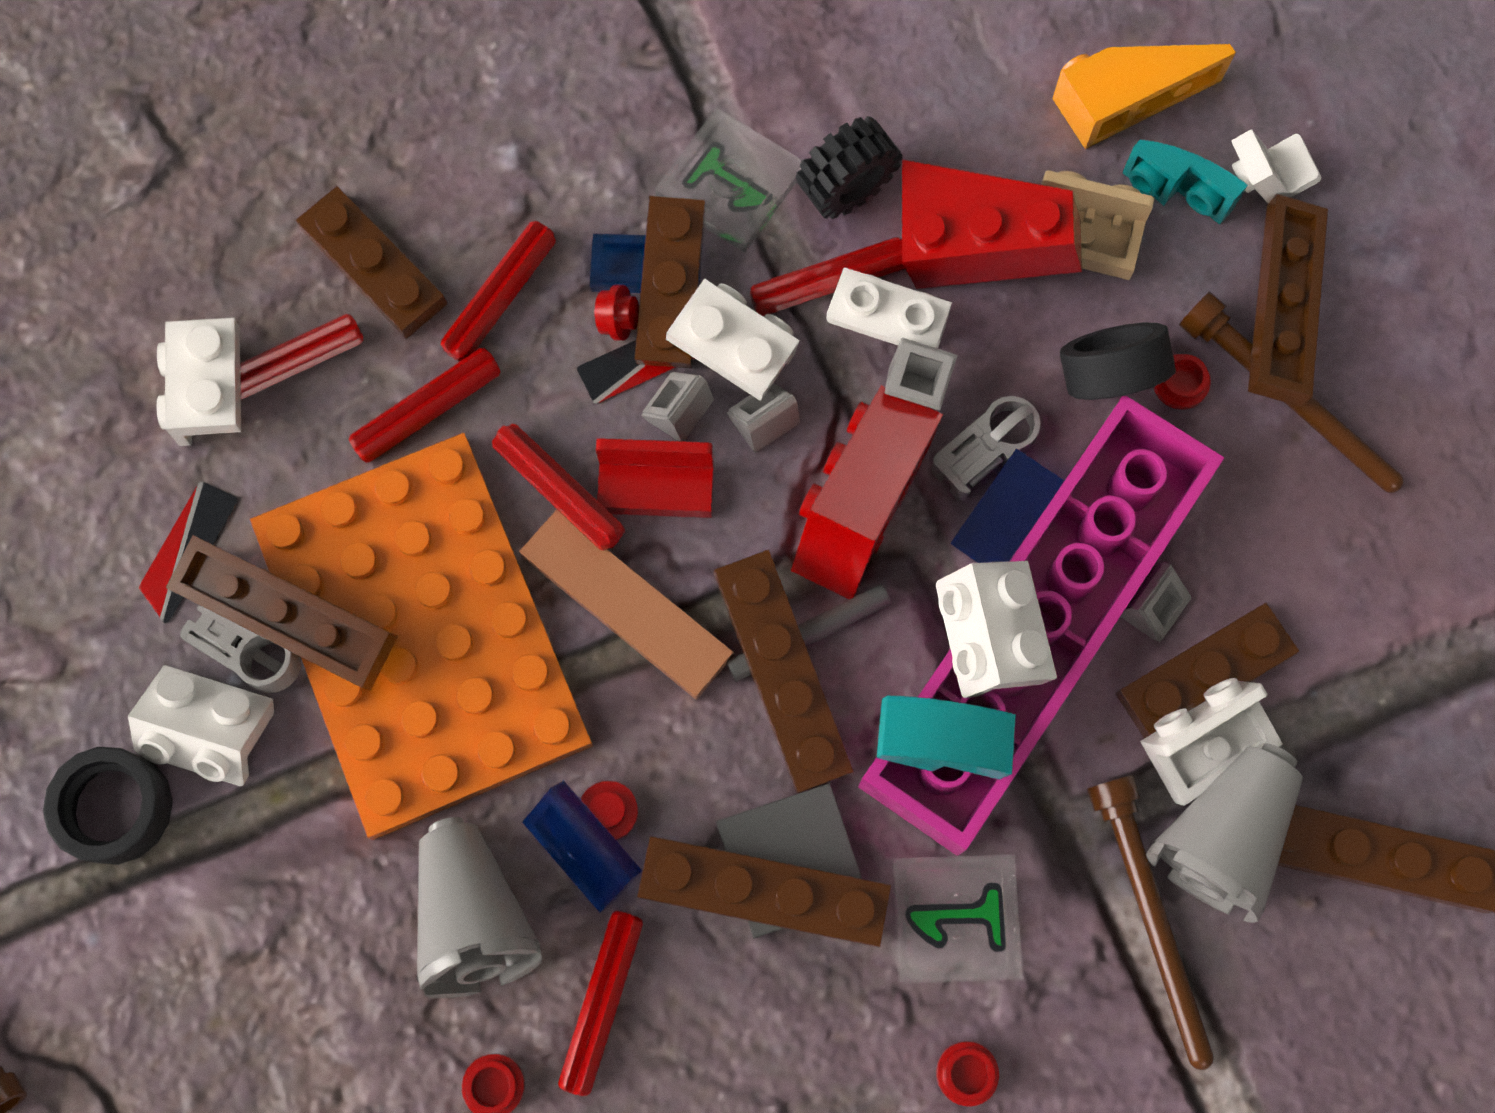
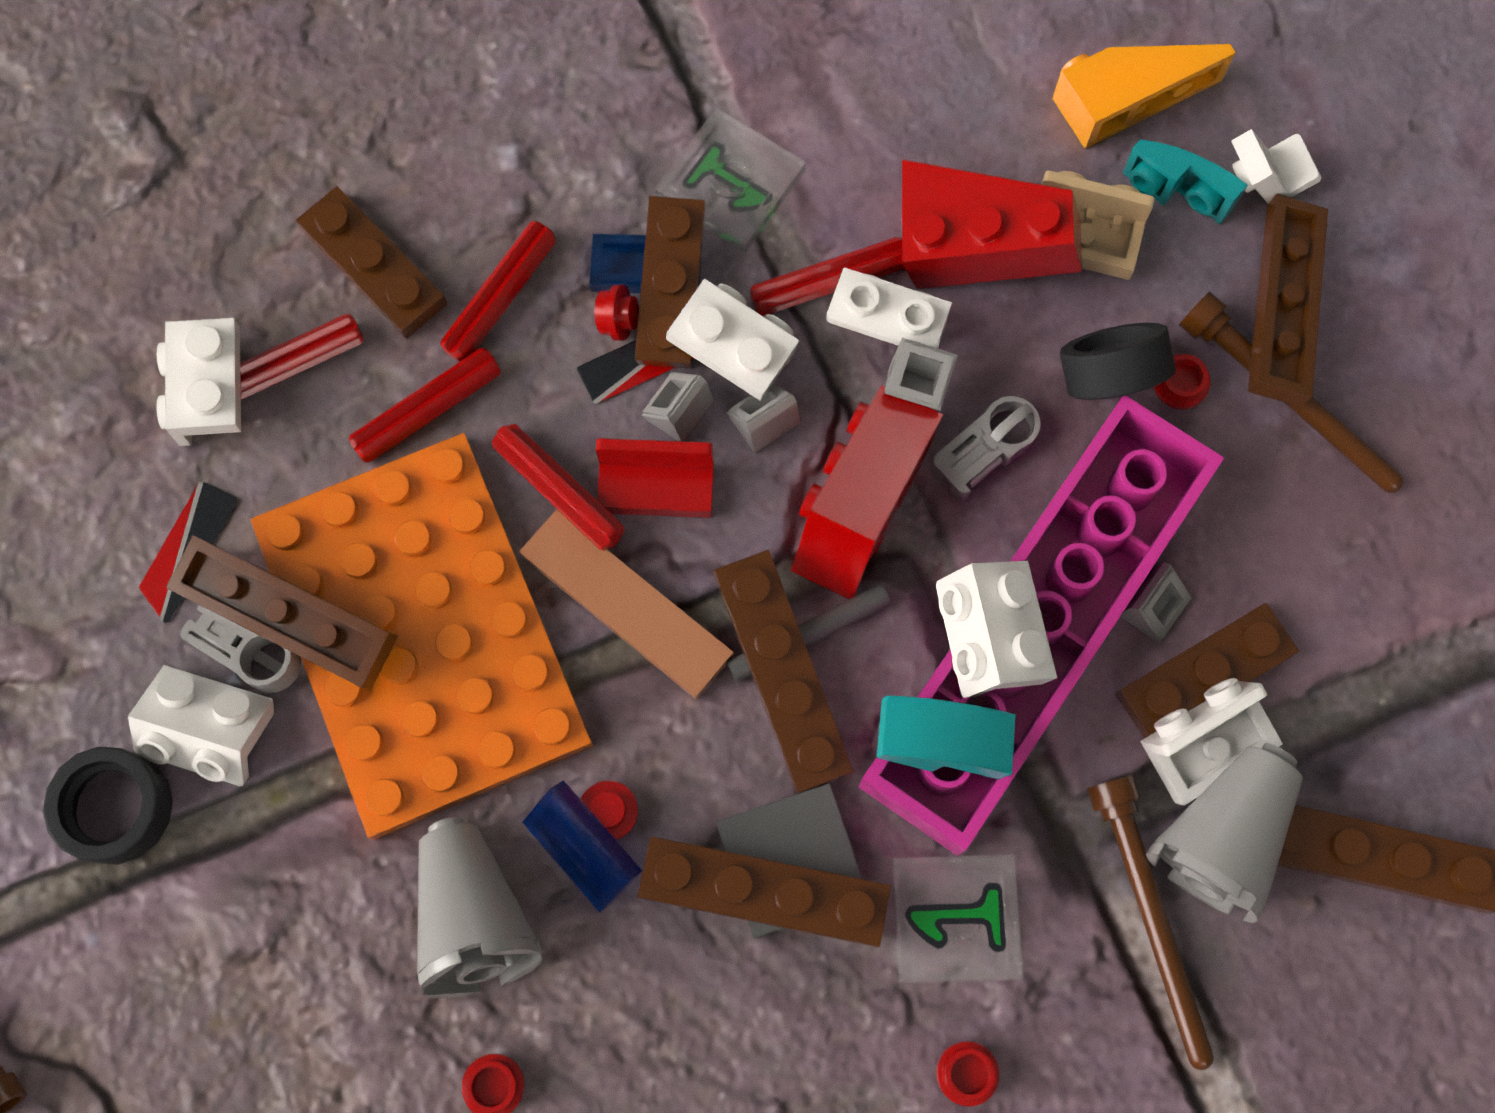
(600, 1003): red axle -> none
(849, 167): black tyre -> none
(1007, 510): clear blue tile -> none

